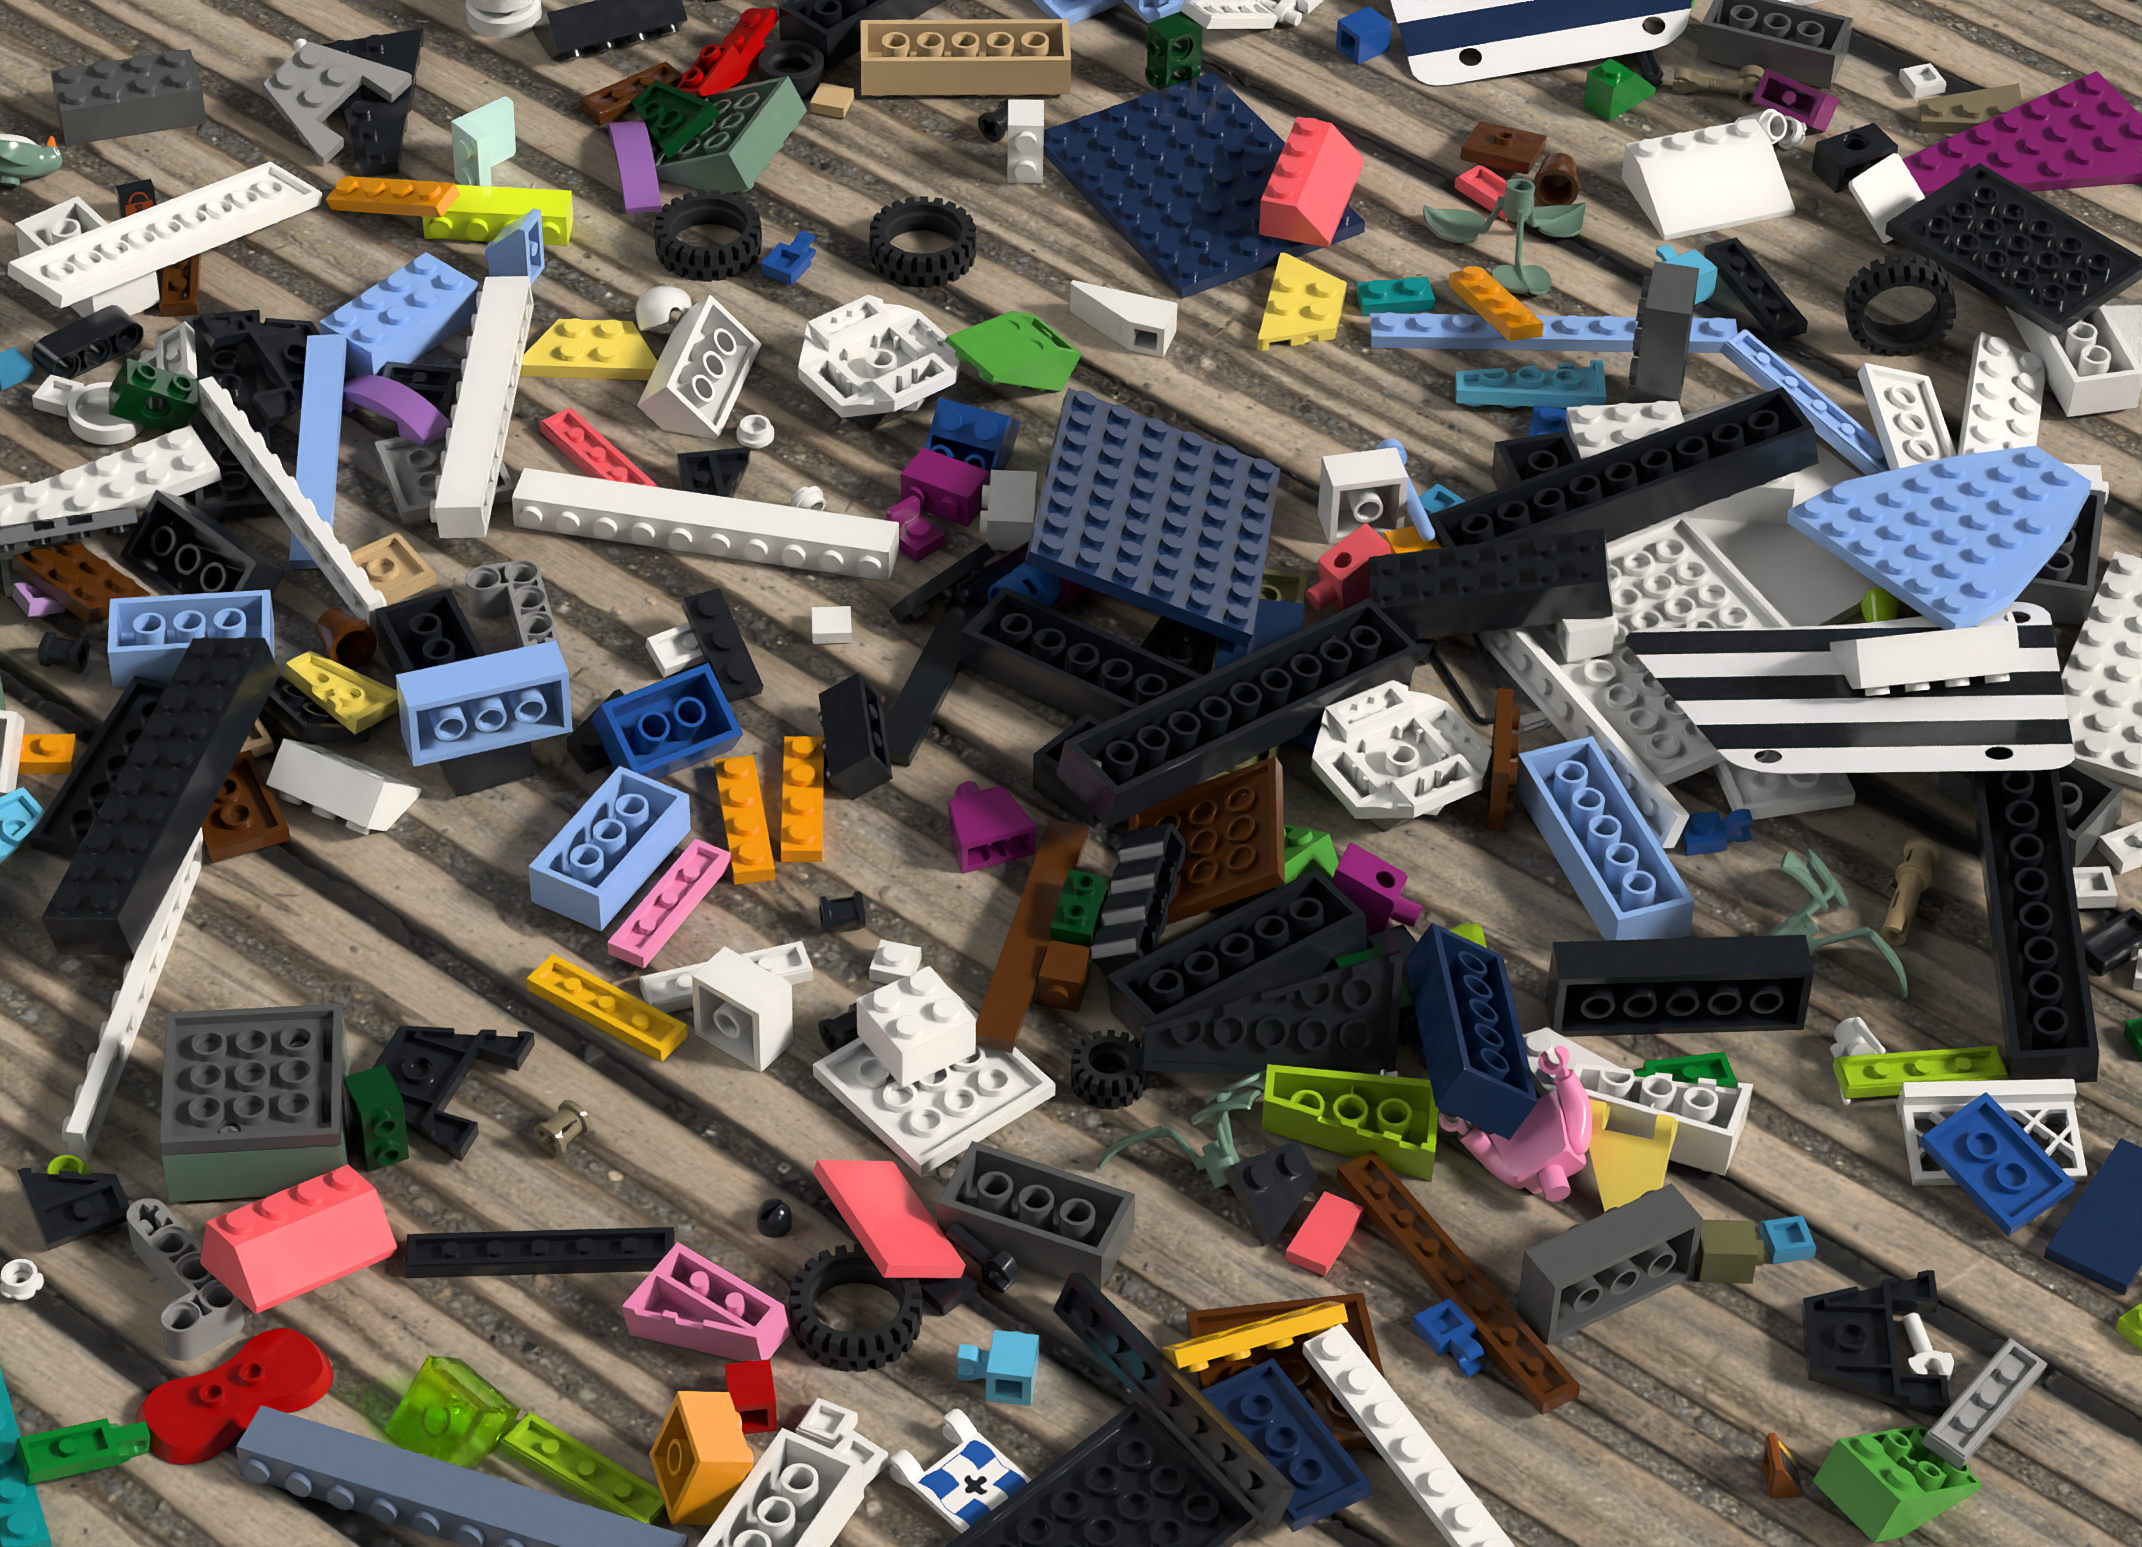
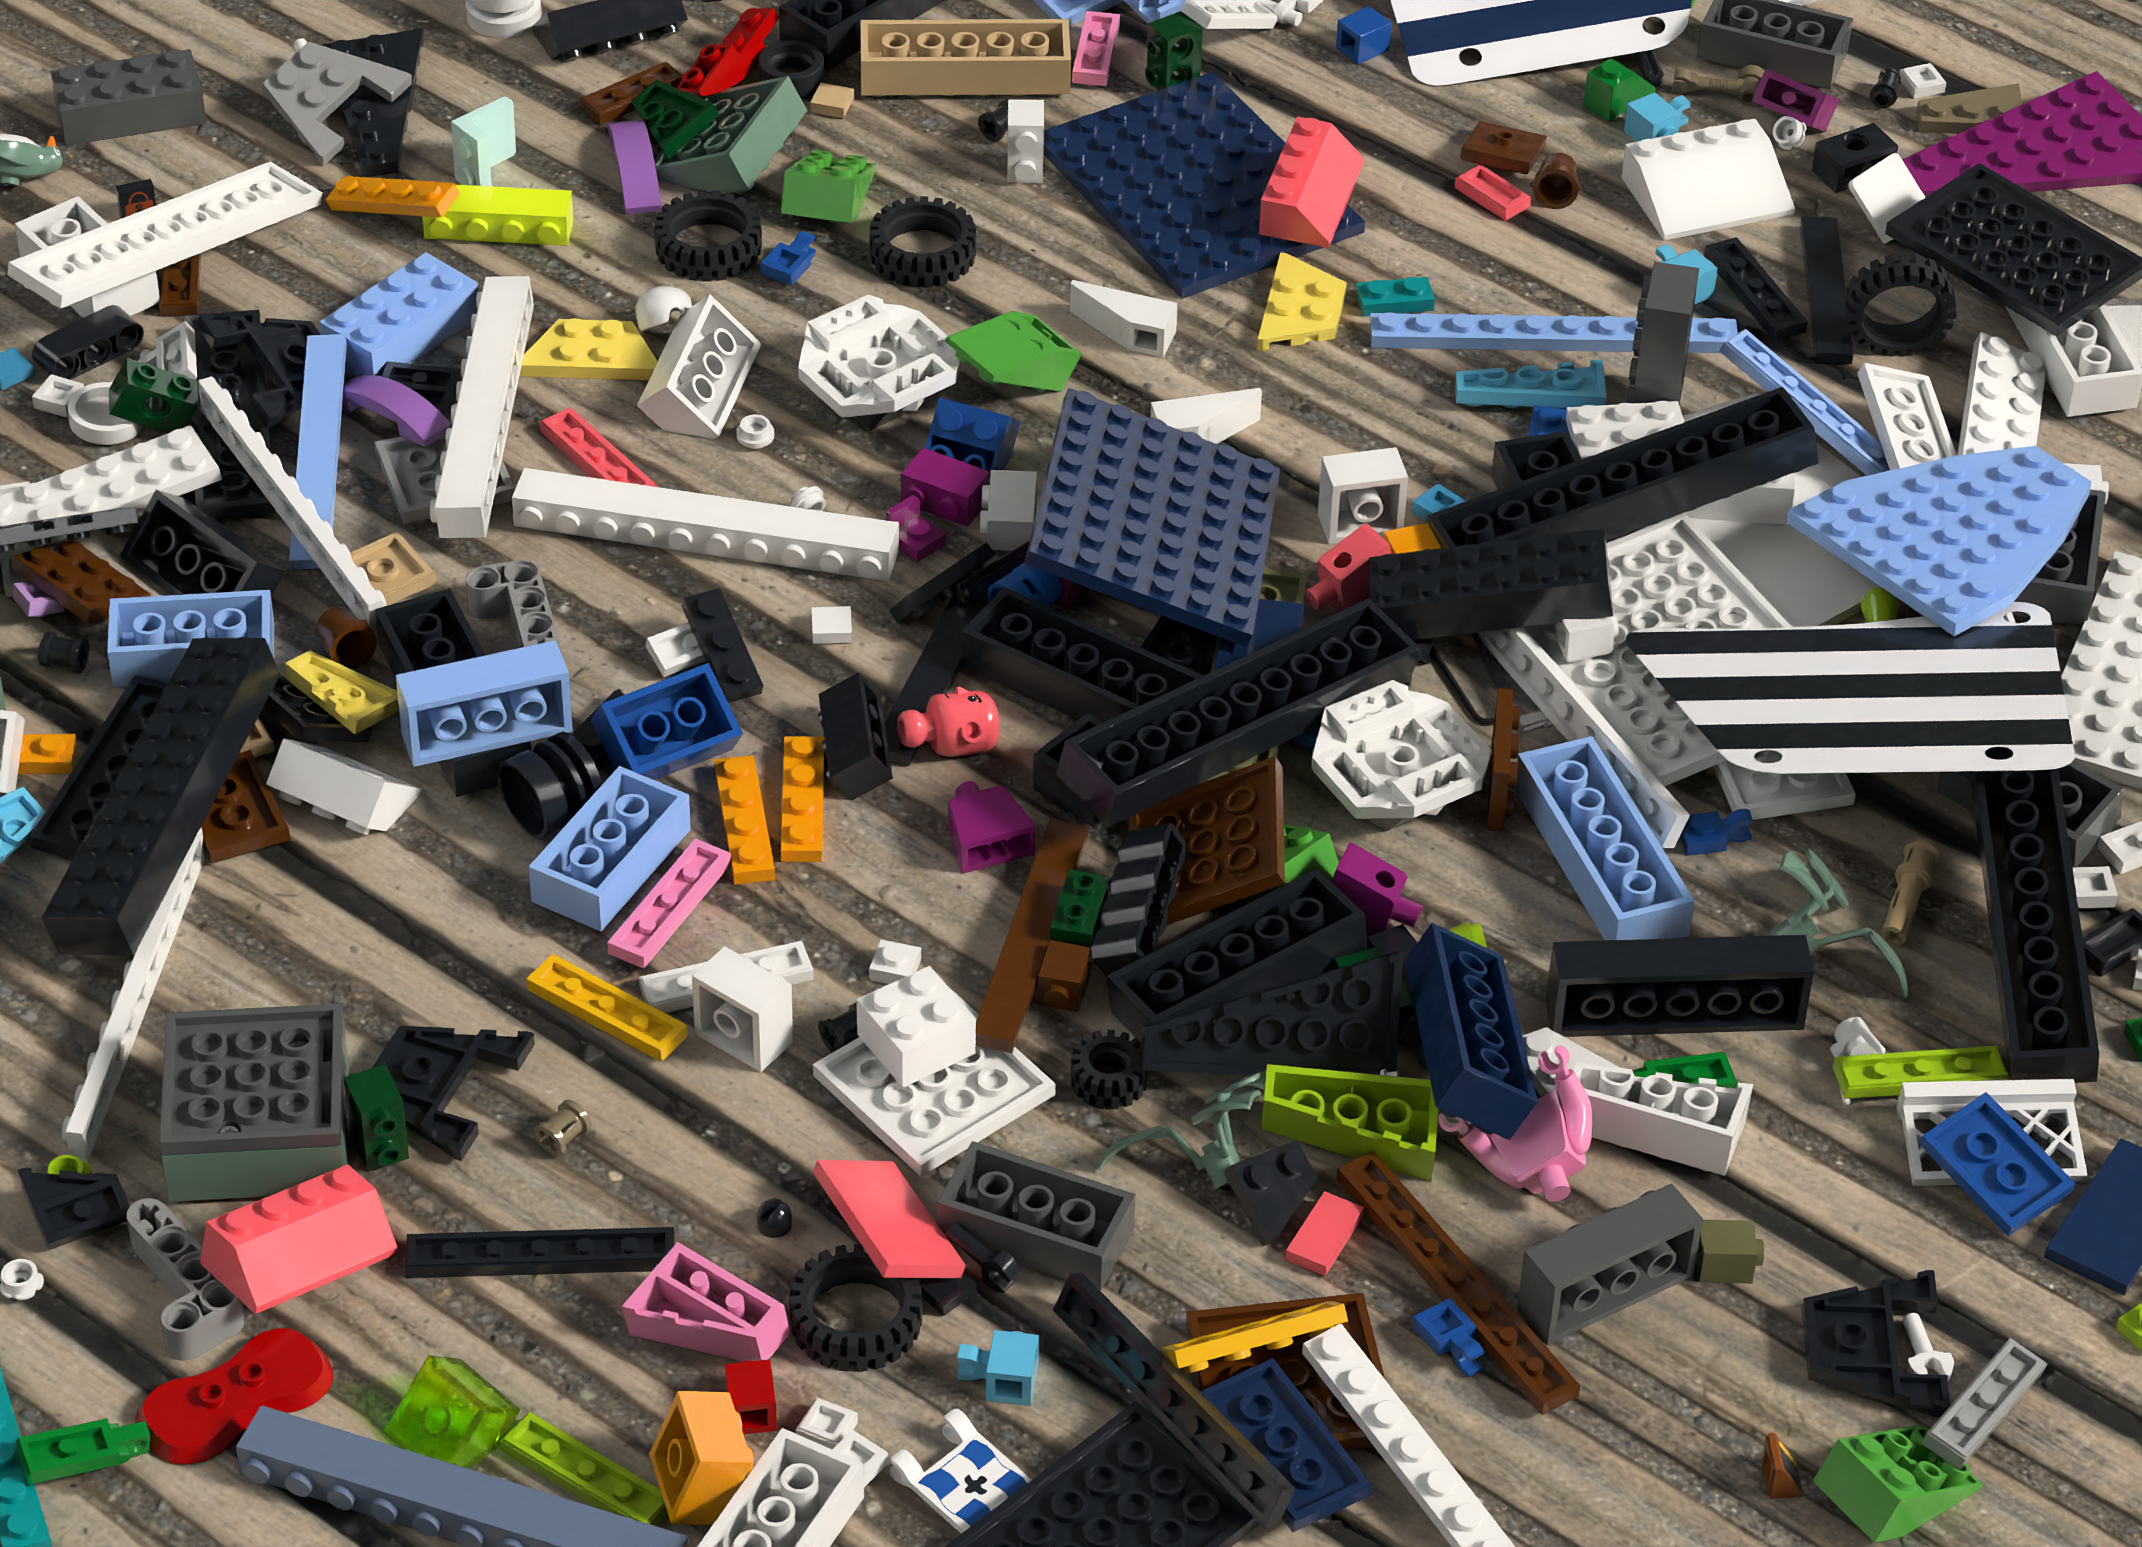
(518, 248): light blue slope -> none
(548, 783): none -> black wheel
(713, 470): black wing -> none
(827, 186): none -> bright green slope
(841, 912): black bush -> none
(952, 724): none -> coral piece
(1096, 48): none -> bright pink plate
(1211, 415): none -> white slope
(1413, 502): light blue piece -> none
(1495, 304): light orange plate -> none
(1518, 206): sand green plant -> none
(1628, 1163): light yellow flag -> none
(1654, 117): none -> medium azure brick
(1772, 123): white cone -> none
(1787, 1239): dark azure tile -> none
(1825, 290): none -> black tile
(1884, 92): none -> black pin
(1928, 657): white slope -> none

